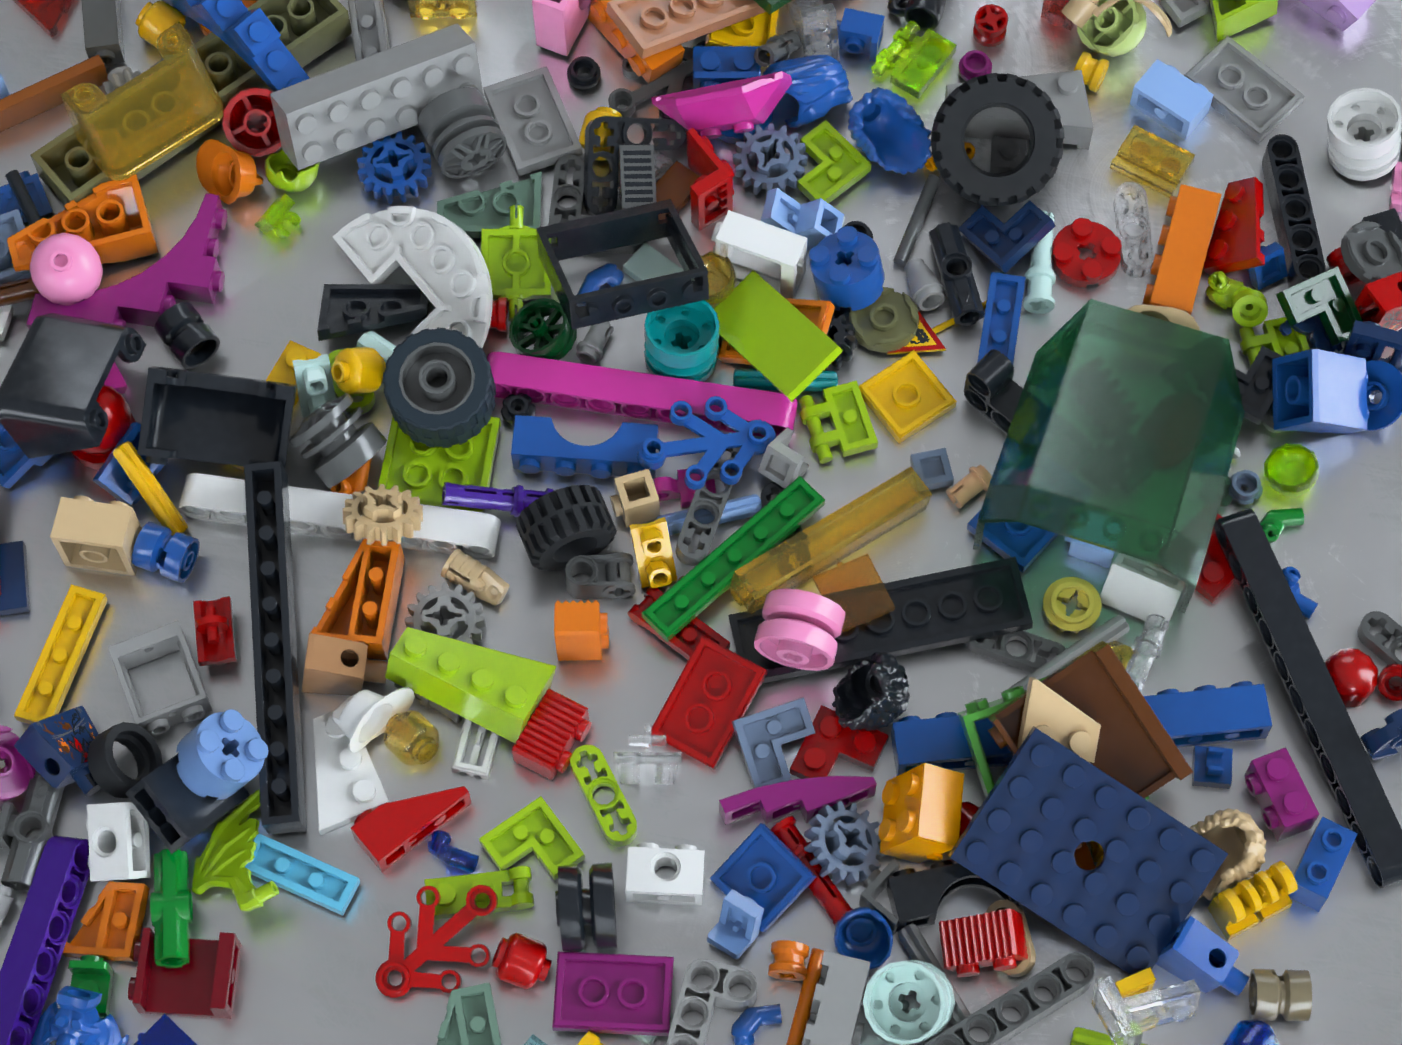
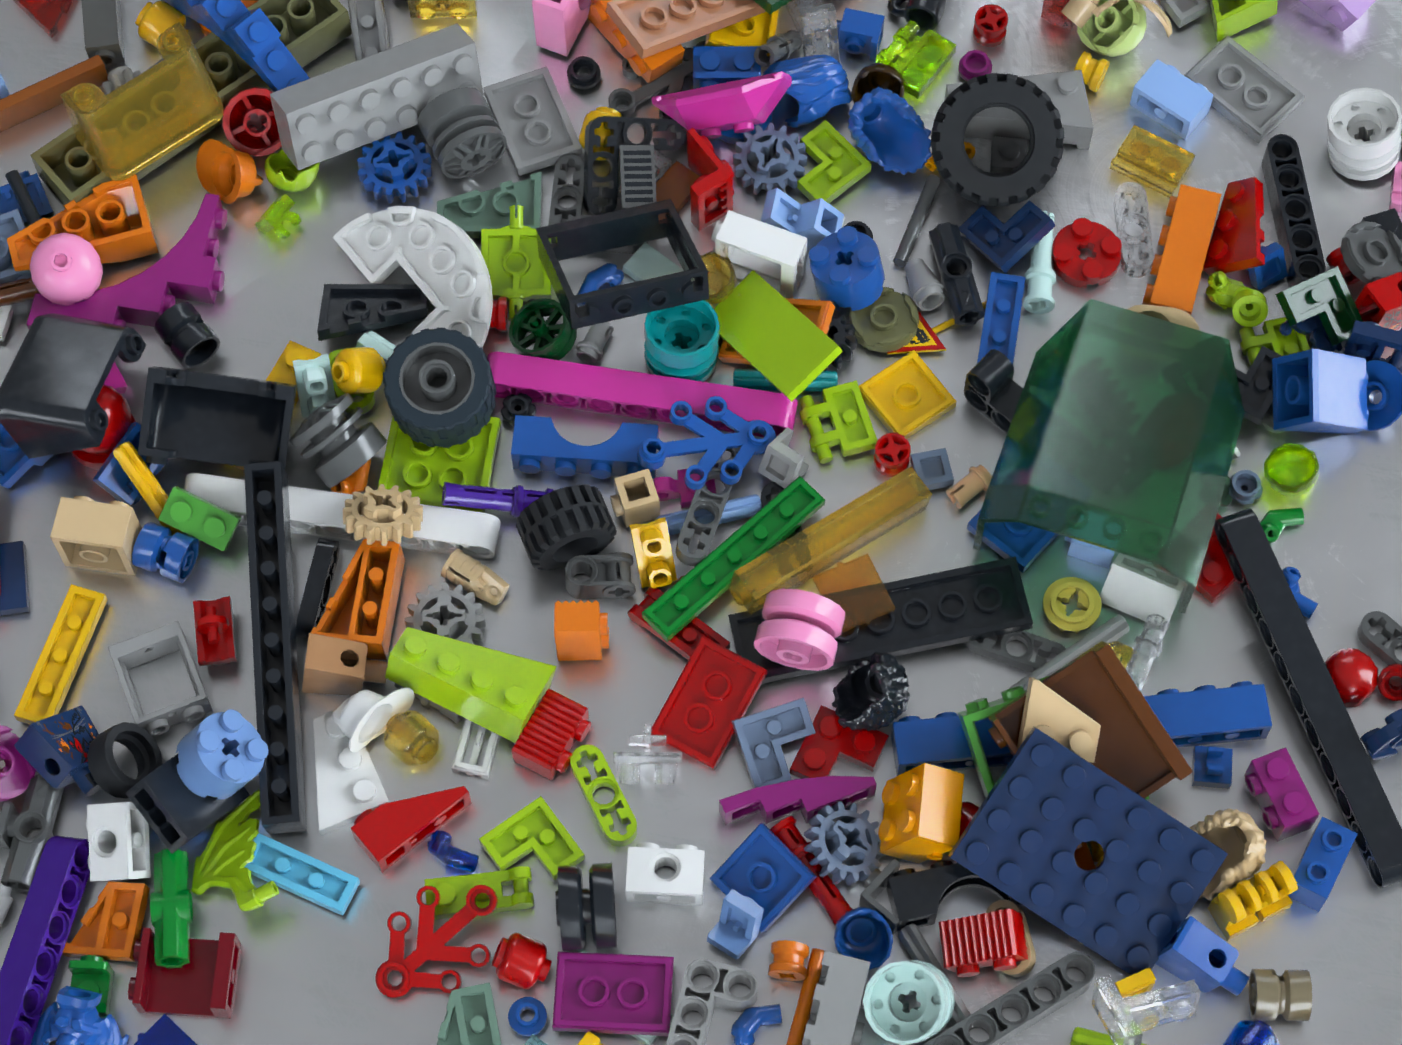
(199, 518): none -> bright green plate
(317, 586): none -> black beam
(531, 1027): none -> blue plate
(877, 76): none -> dark brown hair
(897, 448): none -> red wheel

